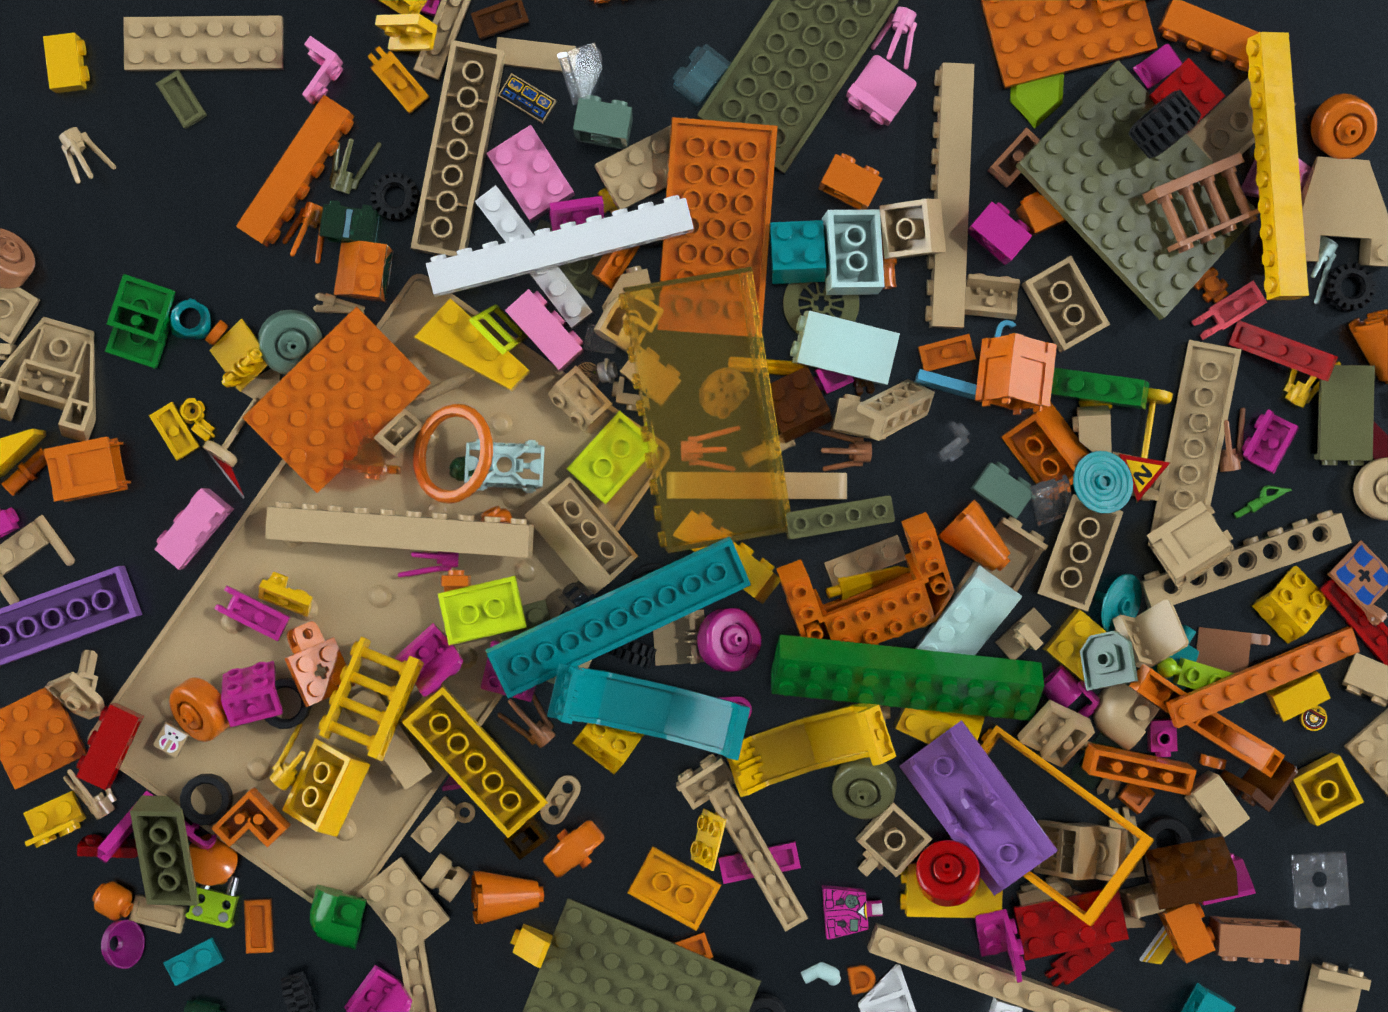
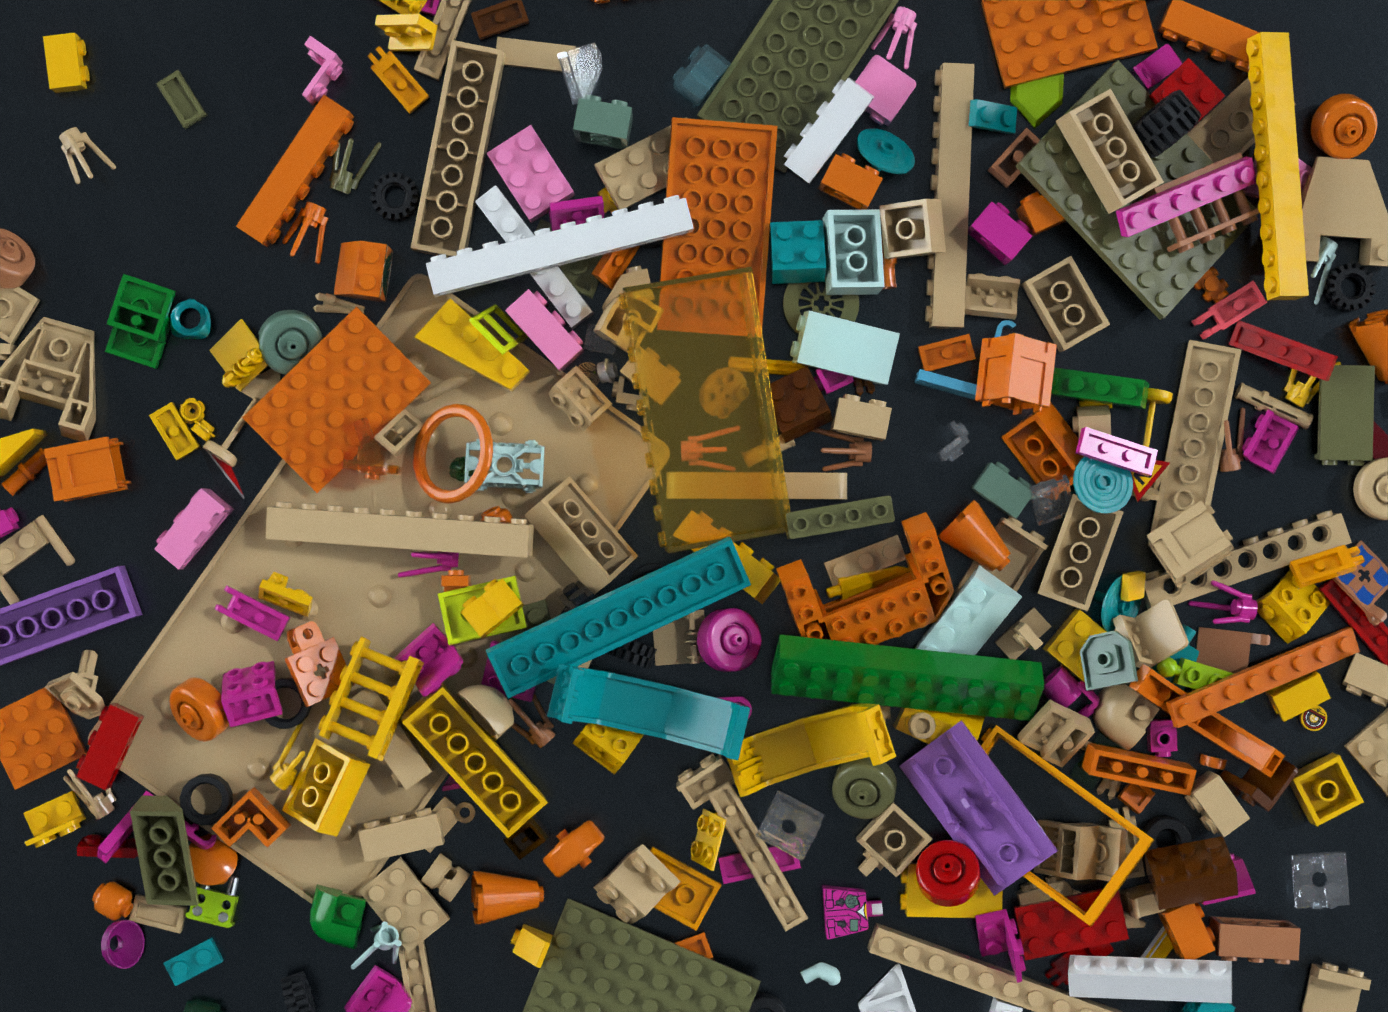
(171, 739): tile -> none
(203, 43): tan plate -> none
(216, 332): orange tile -> none
(258, 925): orange tile -> none
(349, 224): clear green container -> none
(384, 939): none -> light aqua plant
(401, 835): none -> tan brick
(488, 708): none -> tan cylinder
(491, 607): none -> yellow brick
(527, 98): tile -> none
(561, 799): tan plate -> none
(610, 458): neon yellow tile -> none
(636, 884): none -> tan bracket
(804, 817): none -> clear piece
(829, 129): none -> white brick
(861, 979): orange tile -> none
(885, 151): none -> teal shield
(897, 407): tan fence -> none
(921, 725): none -> tan tile
(992, 116): none -> teal plate
(1109, 151): none -> tan brick
(1116, 451): none -> plate
(1133, 586): none -> yellow tile
(1150, 979): none -> white brick
(1186, 196): none -> dark pink plate
(1243, 608): none -> dark pink plant
(1258, 503): bright green hand -> none
(1263, 401): none -> tan pin
(1325, 565): none -> light orange hinge

